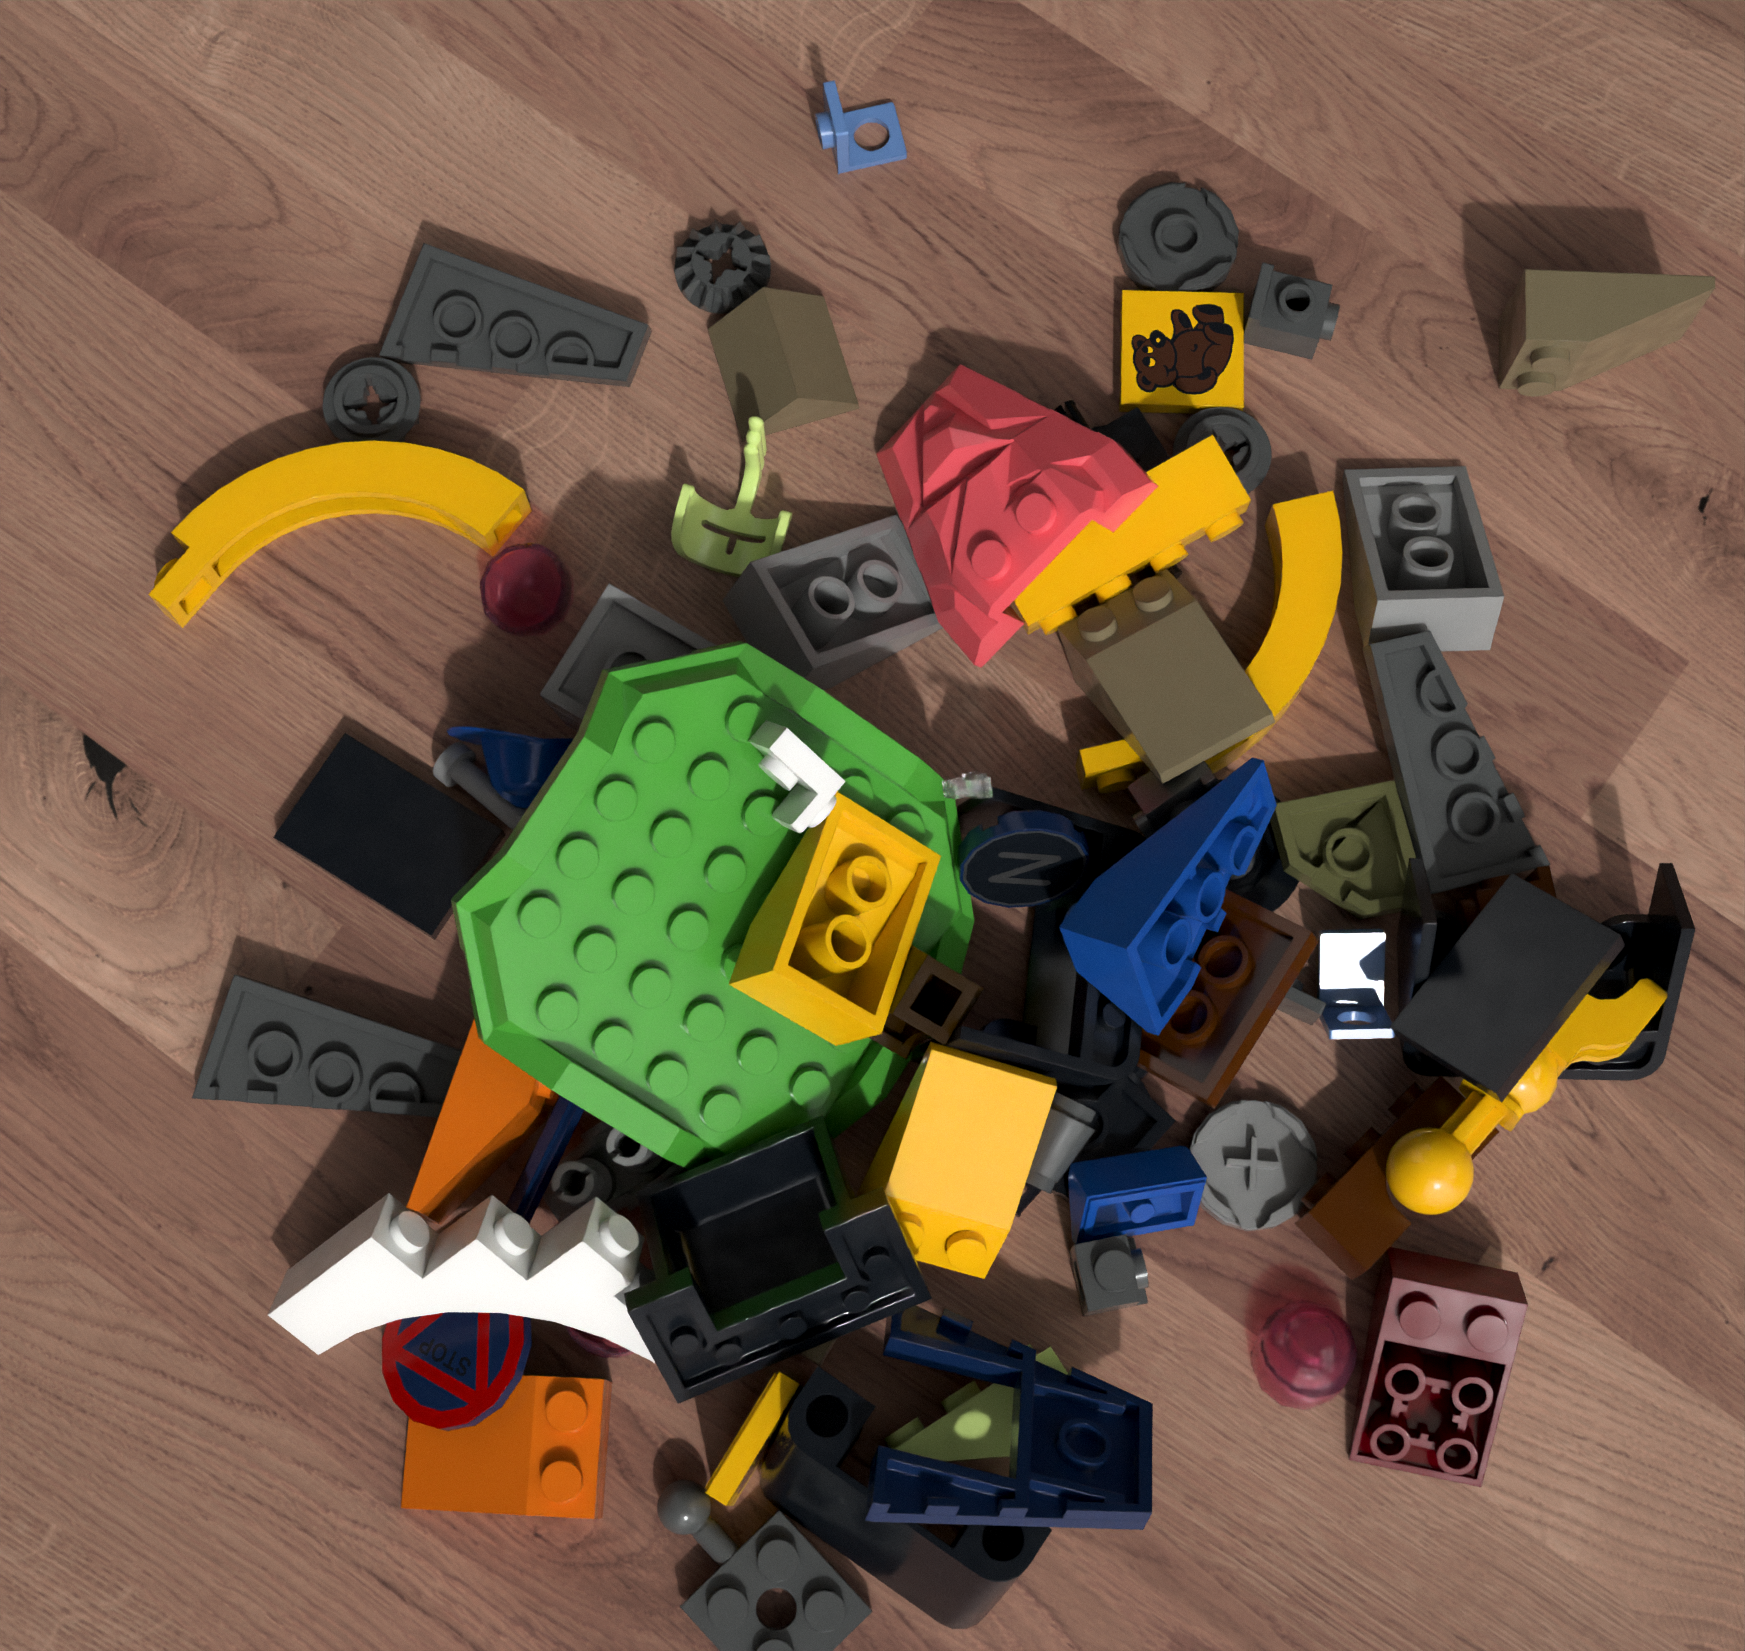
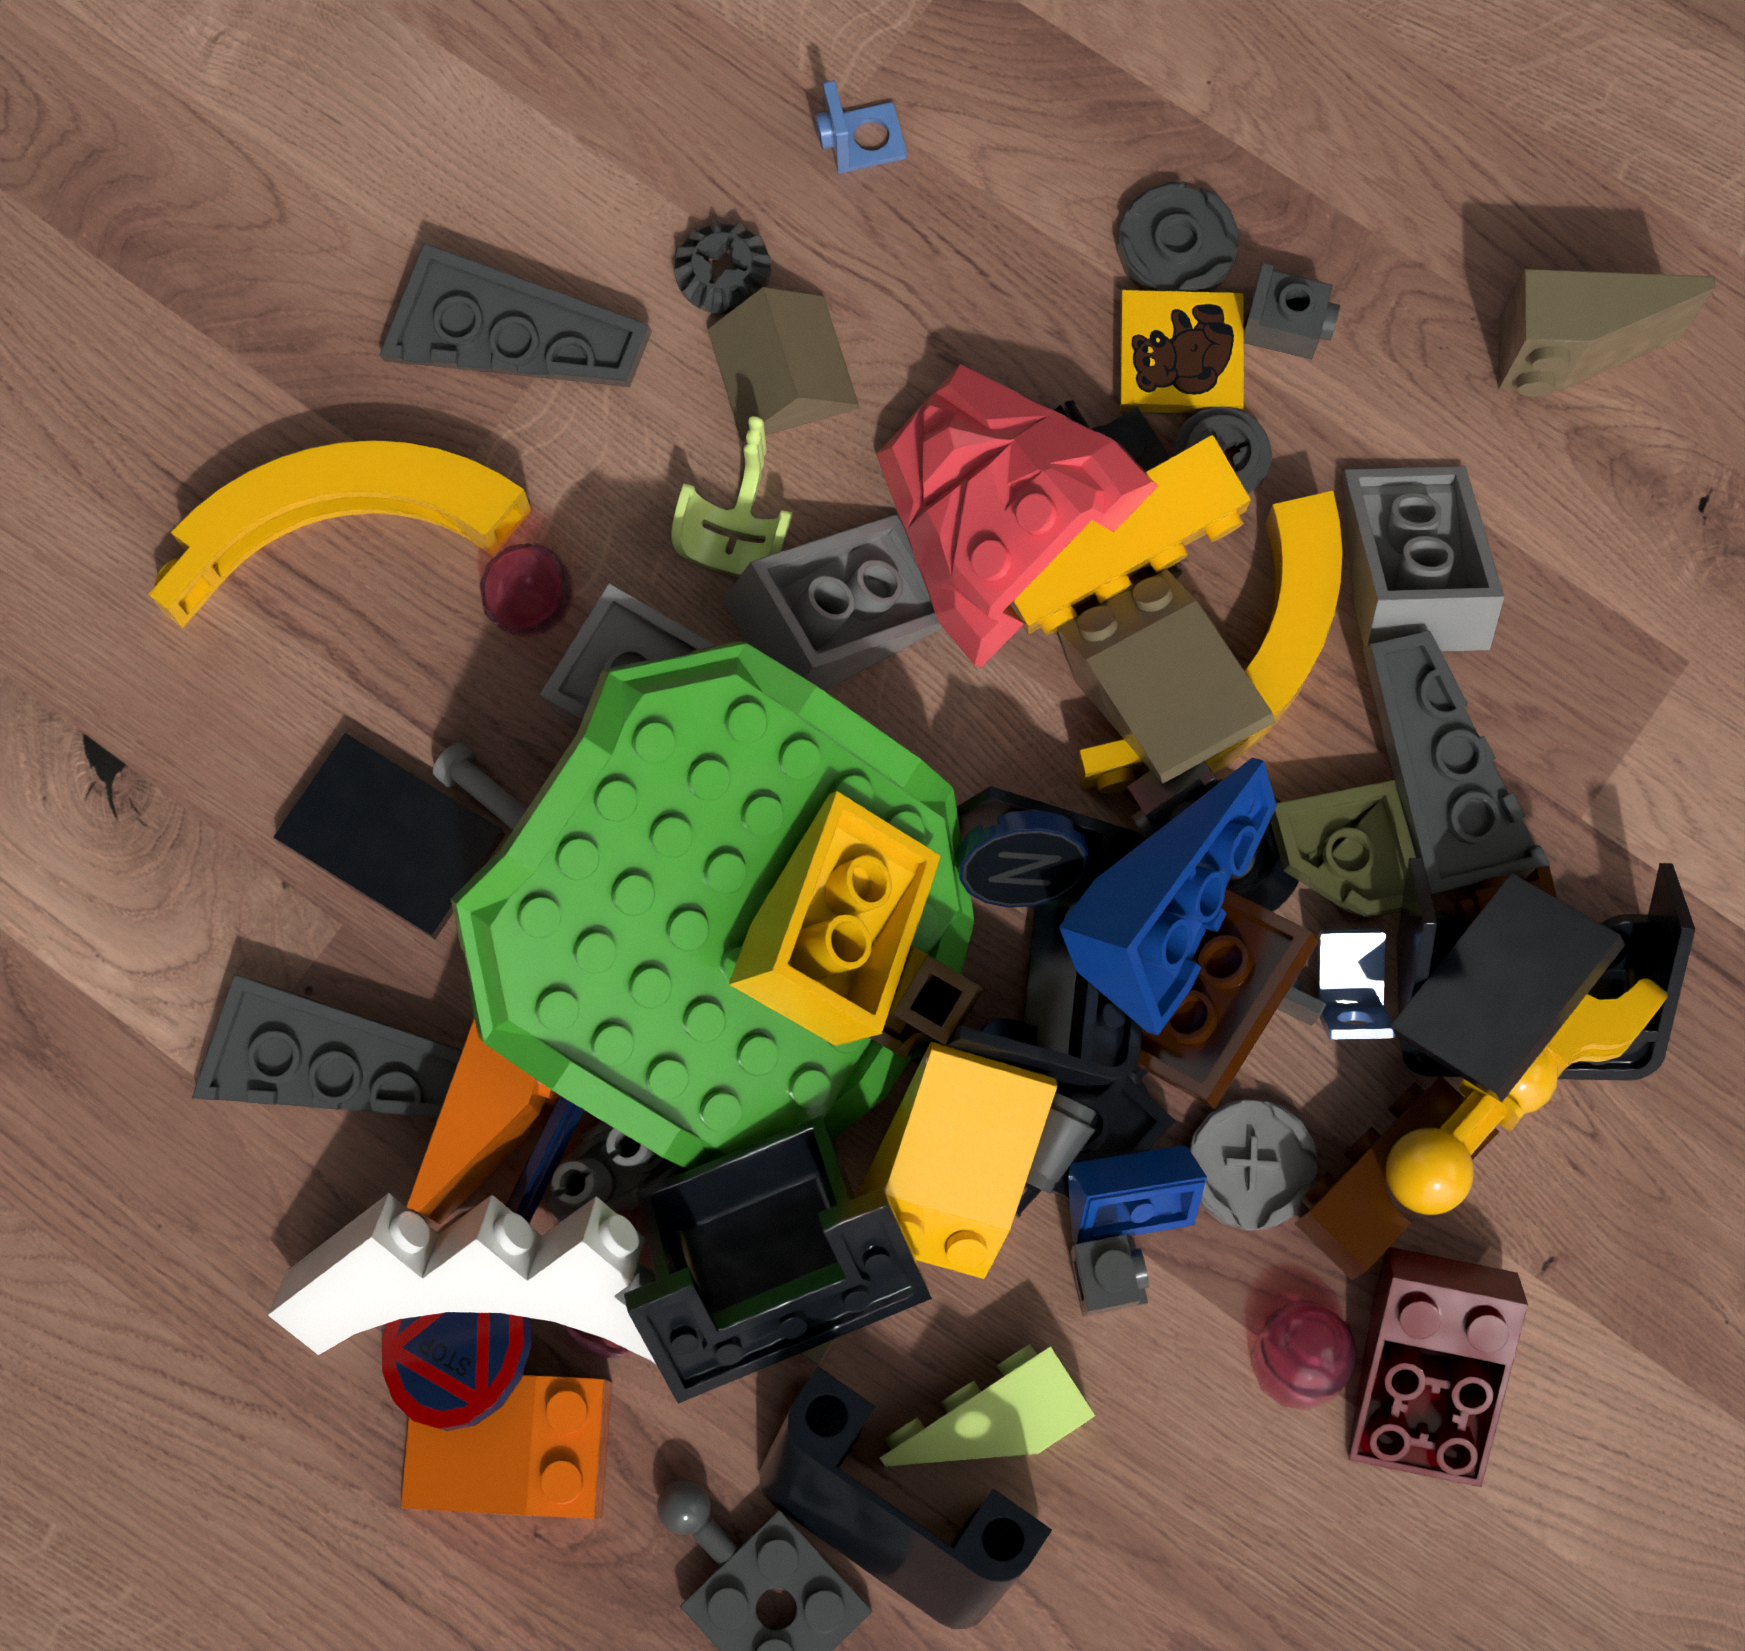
(350, 389): dark grey gear -> none
(515, 761): blue piece -> none
(753, 1440): yellow tile -> none
(792, 763): white bracket -> none
(971, 785): clear piece -> none
(1073, 1450): dark blue wing -> none

